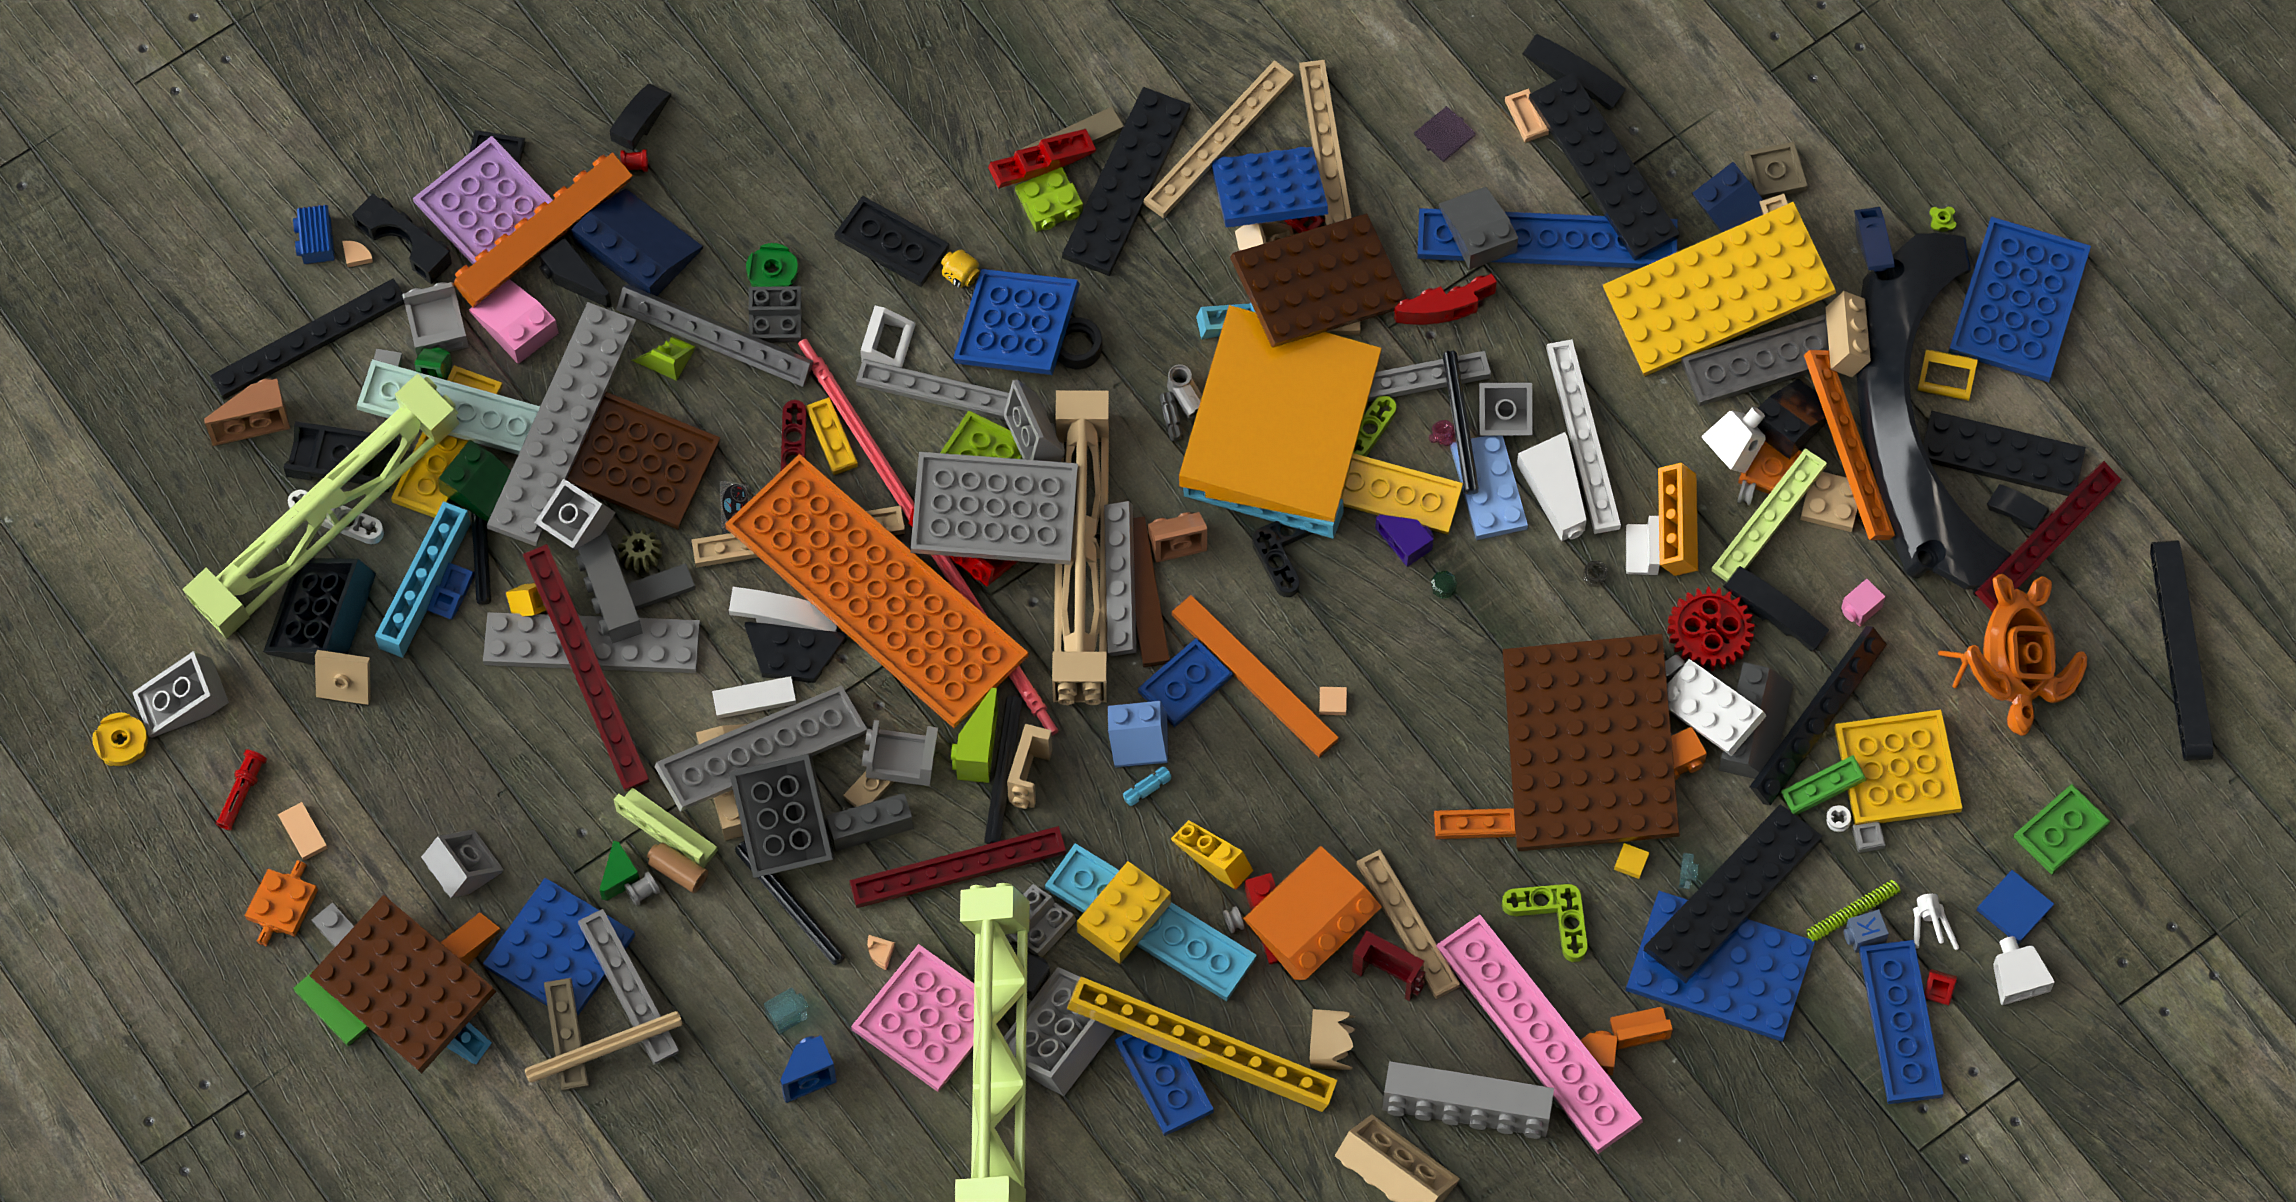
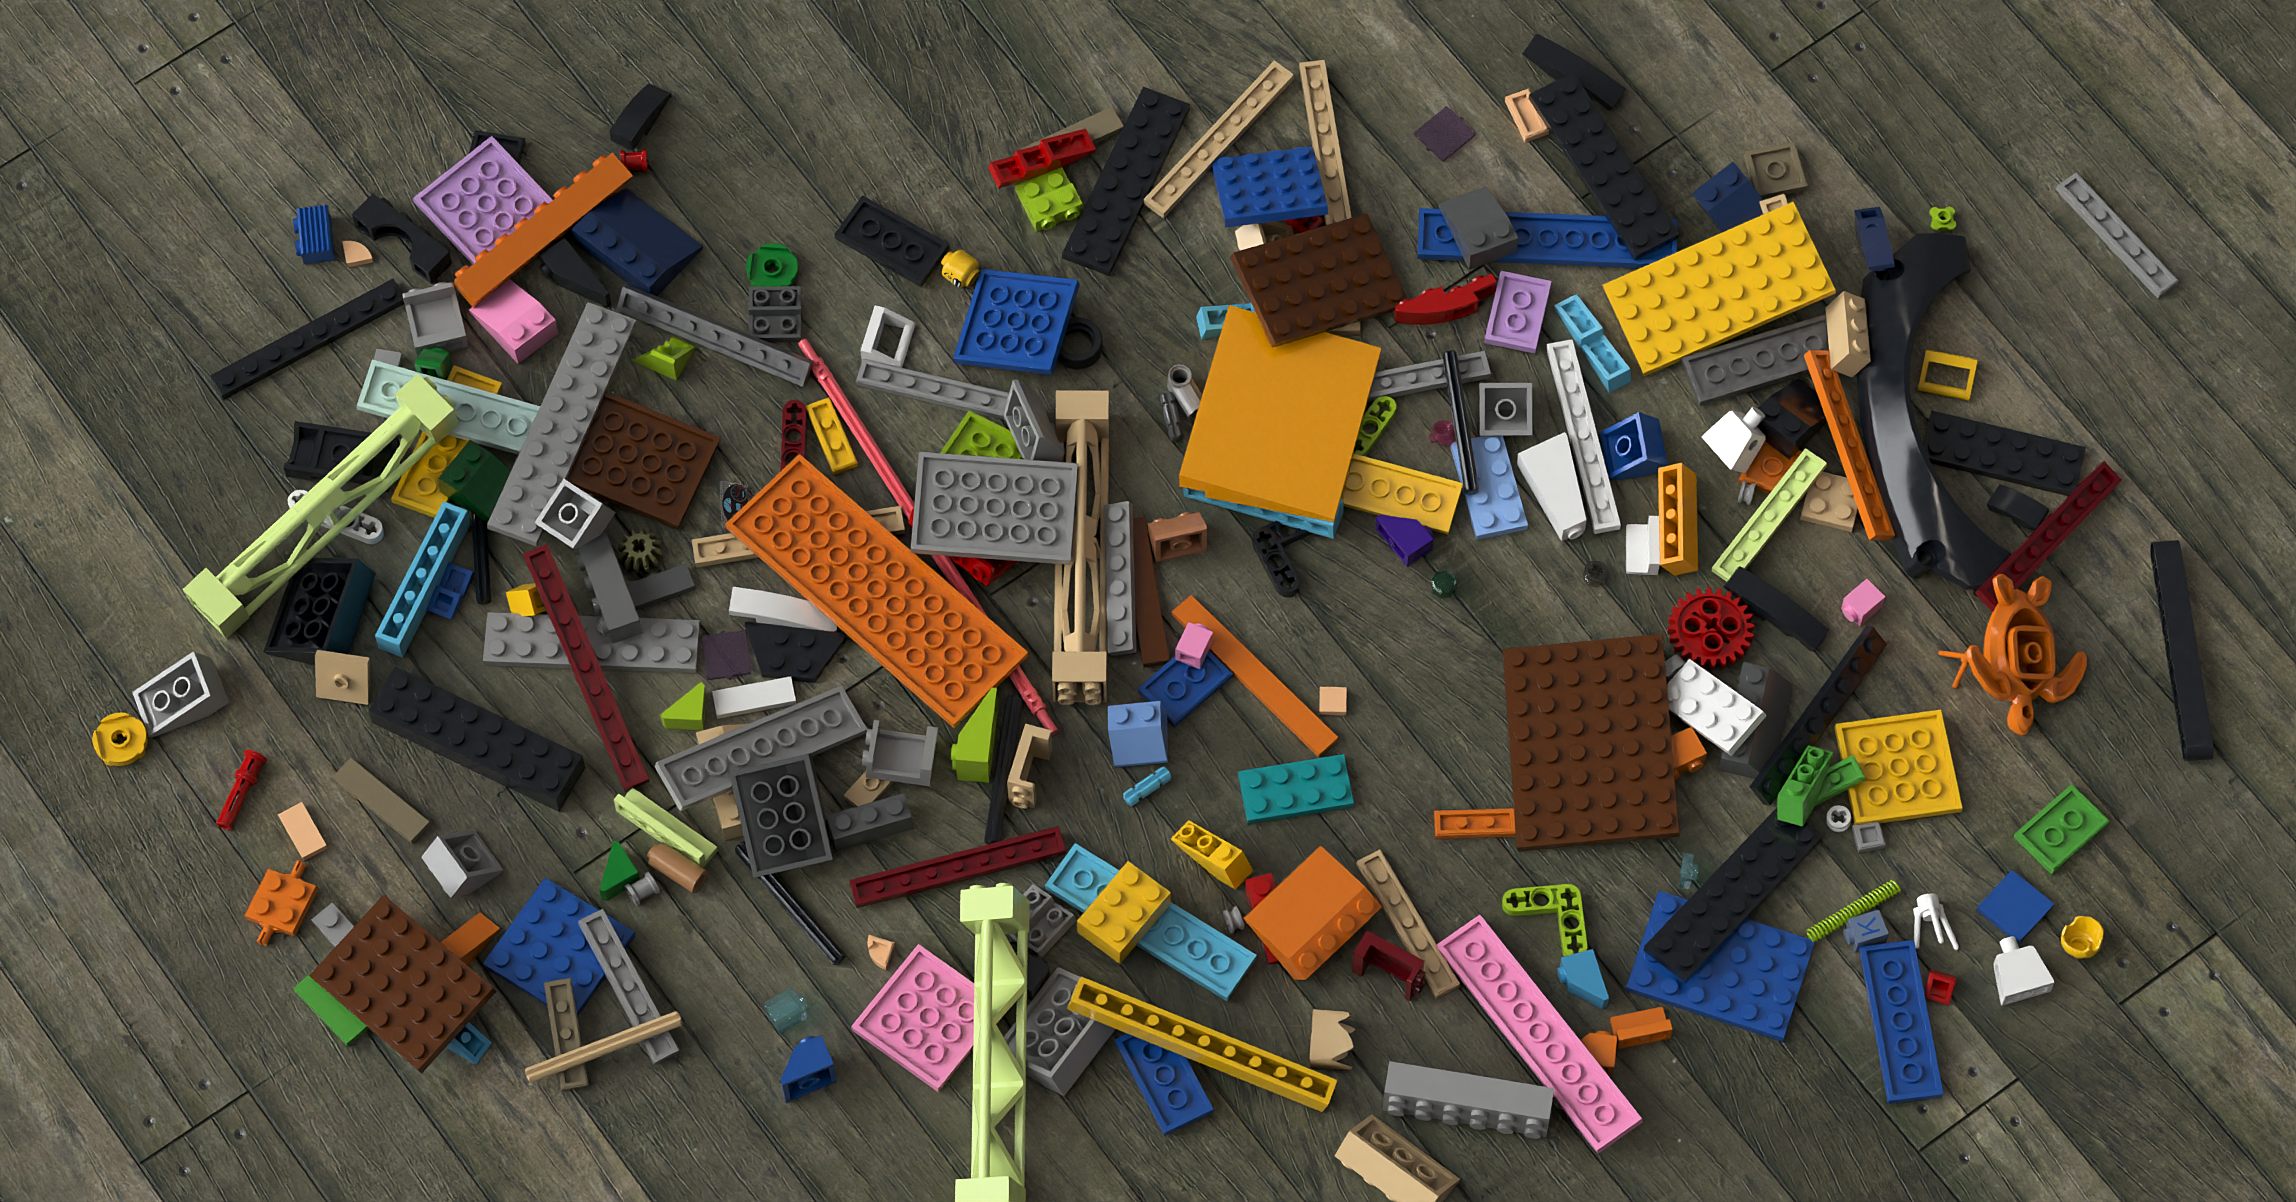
(249, 414): nougat slope -> none
(381, 800): none -> dark tan tile
(477, 739): none -> black brick
(688, 711): none -> lime slope
(726, 655): none -> clear purple piece
(1194, 645): none -> bright pink brick
(1295, 789): none -> teal plate
(1517, 312): none -> lavender plate
(1584, 978): none -> dark azure slope
(1592, 342): none -> medium azure slope
(1631, 861): yellow tile -> none
(1633, 447): none -> blue slope
(1803, 786): none -> bright green slope
(2019, 299): blue plate -> none
(2082, 937): none -> yellow hair
(2117, 235): none -> light grey tile

